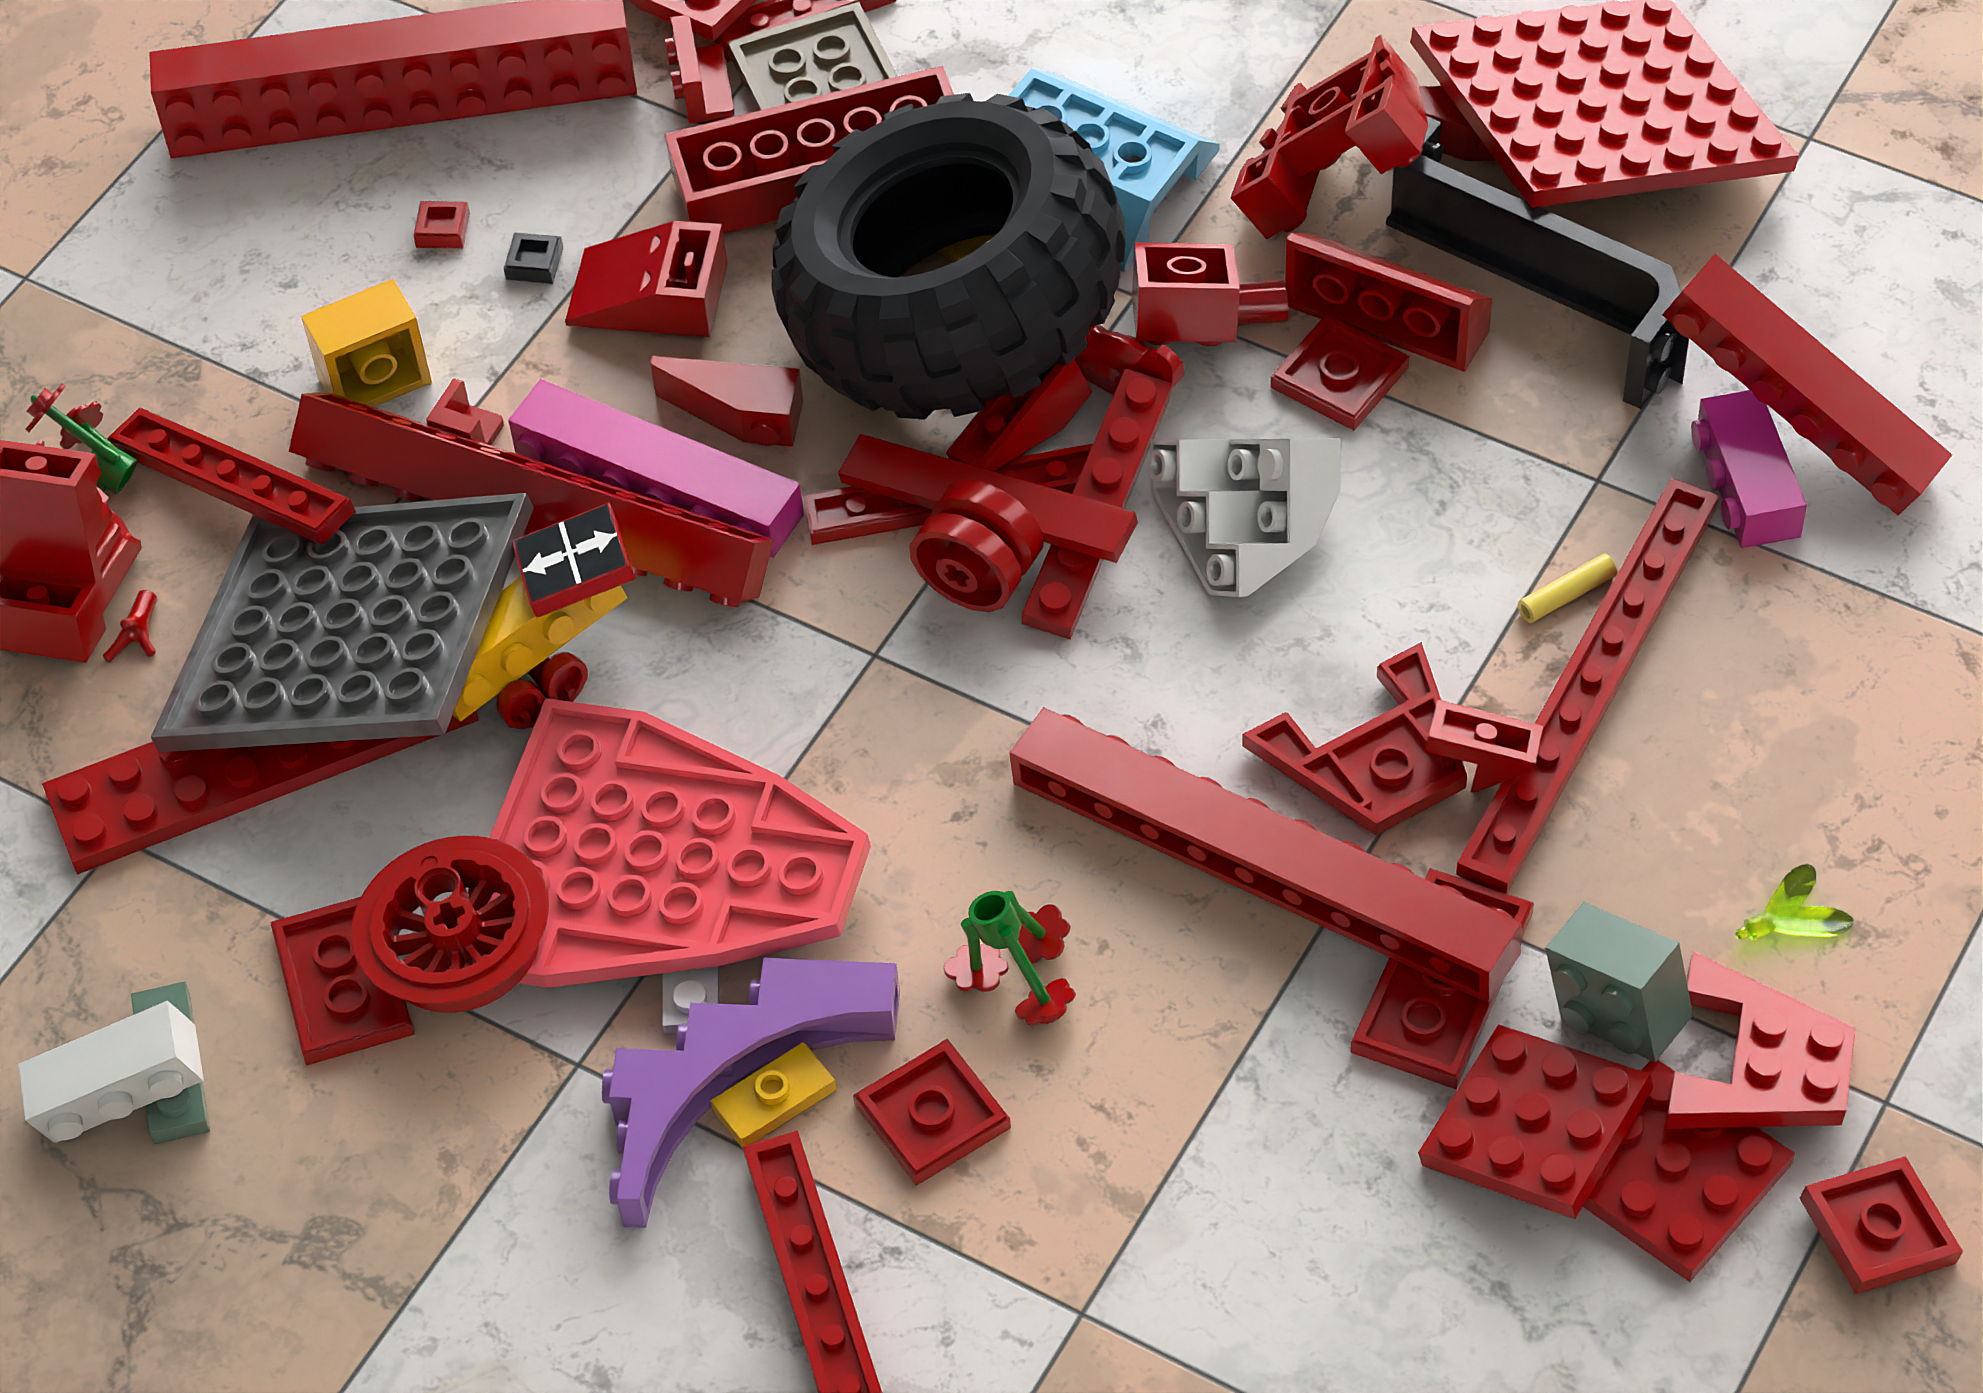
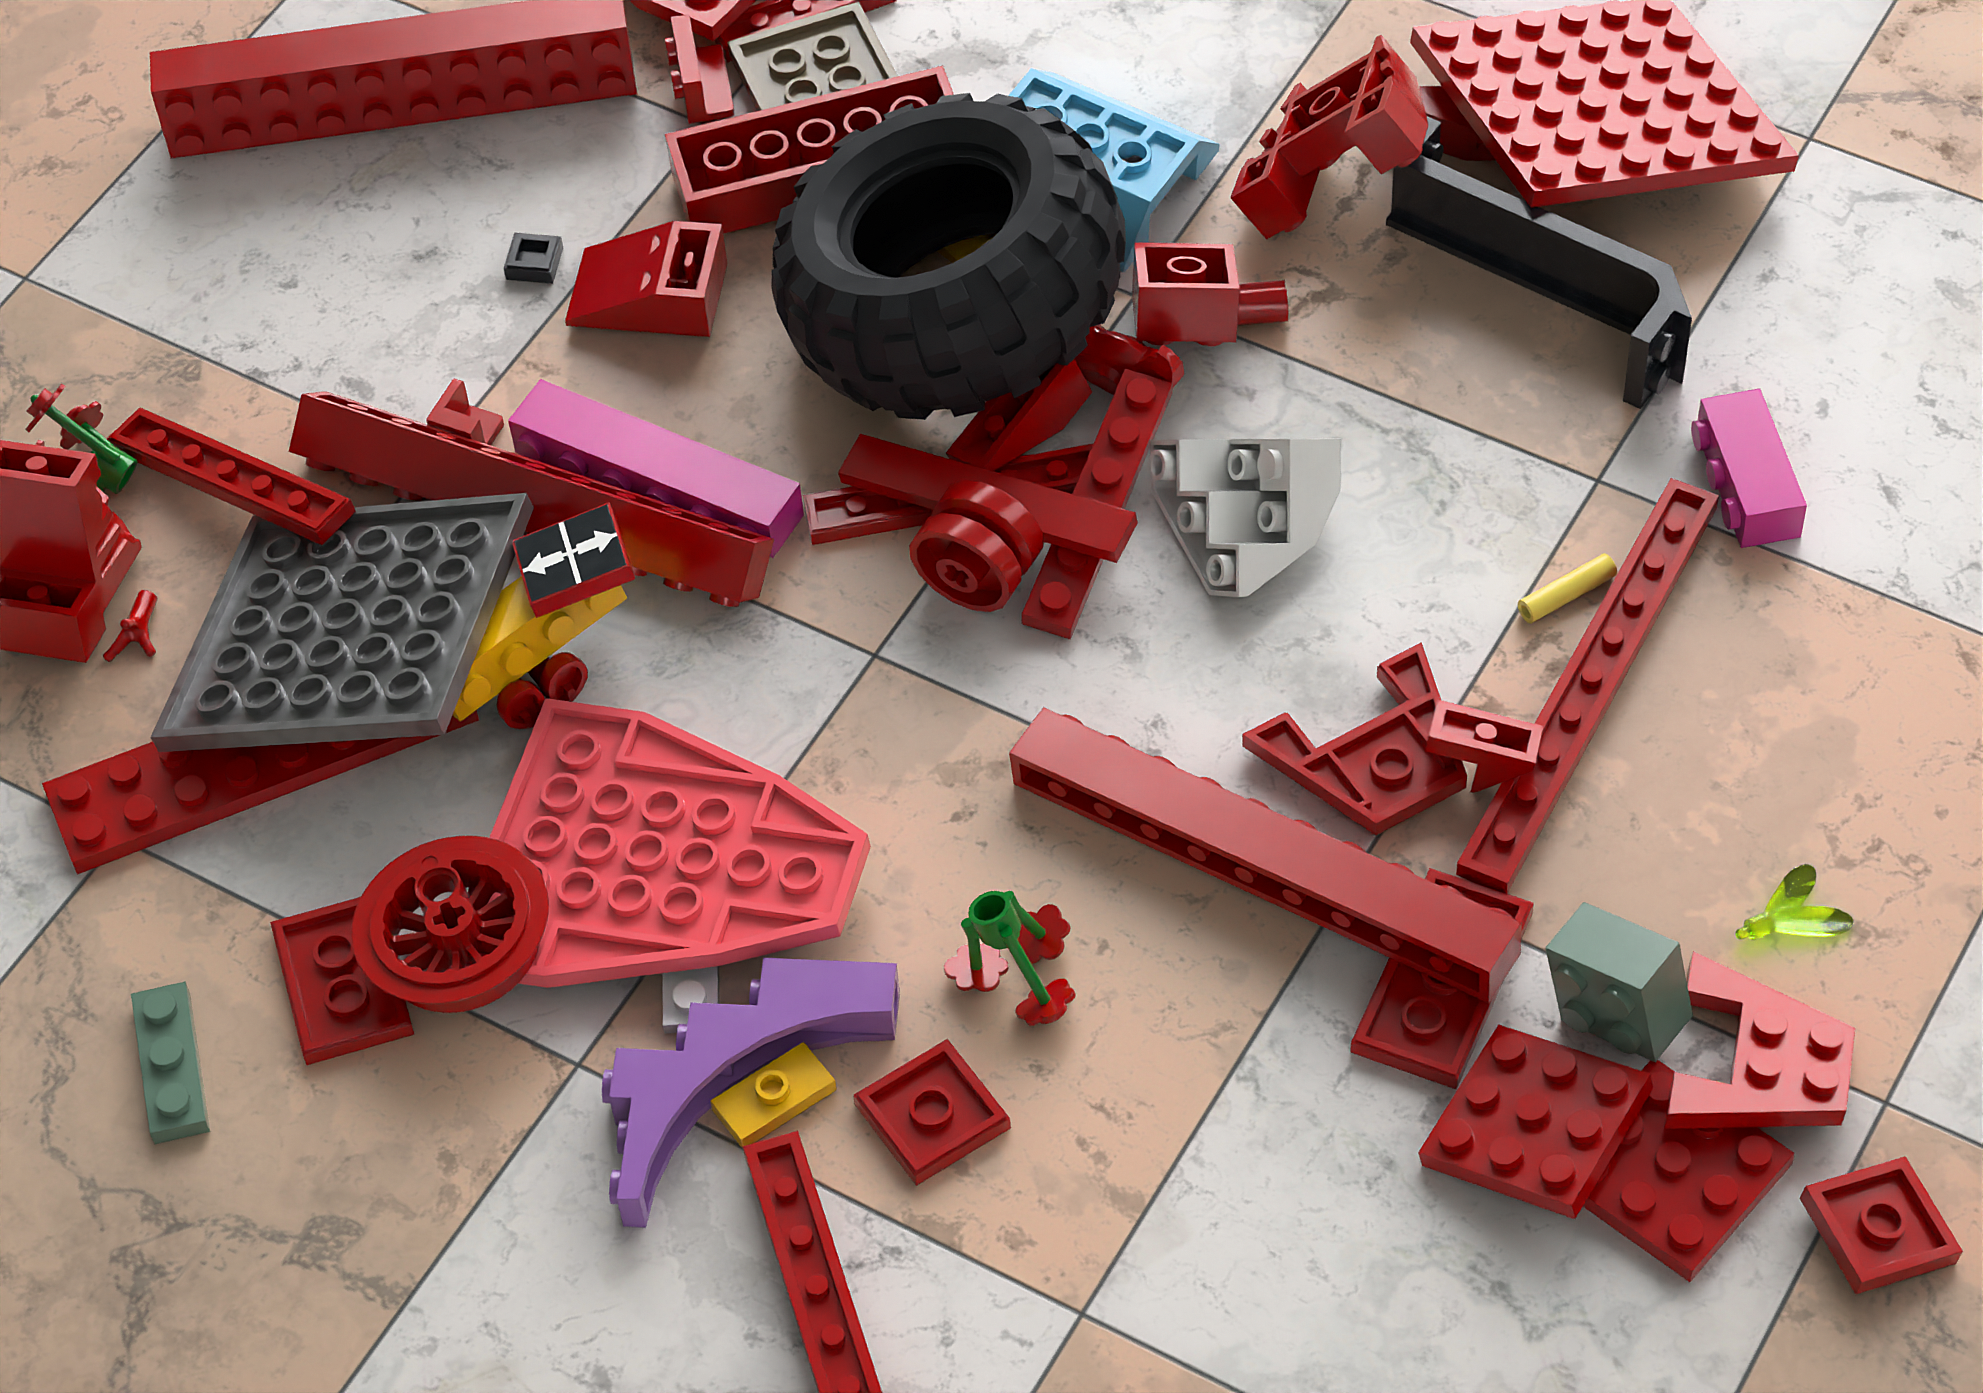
(110, 1072): white brick -> none
(368, 346): yellow brick -> none
(441, 224): red tile -> none
(740, 399): red slope -> none
(1339, 372): red tile -> none
(1386, 300): red slope -> none
(1807, 385): red brick -> none

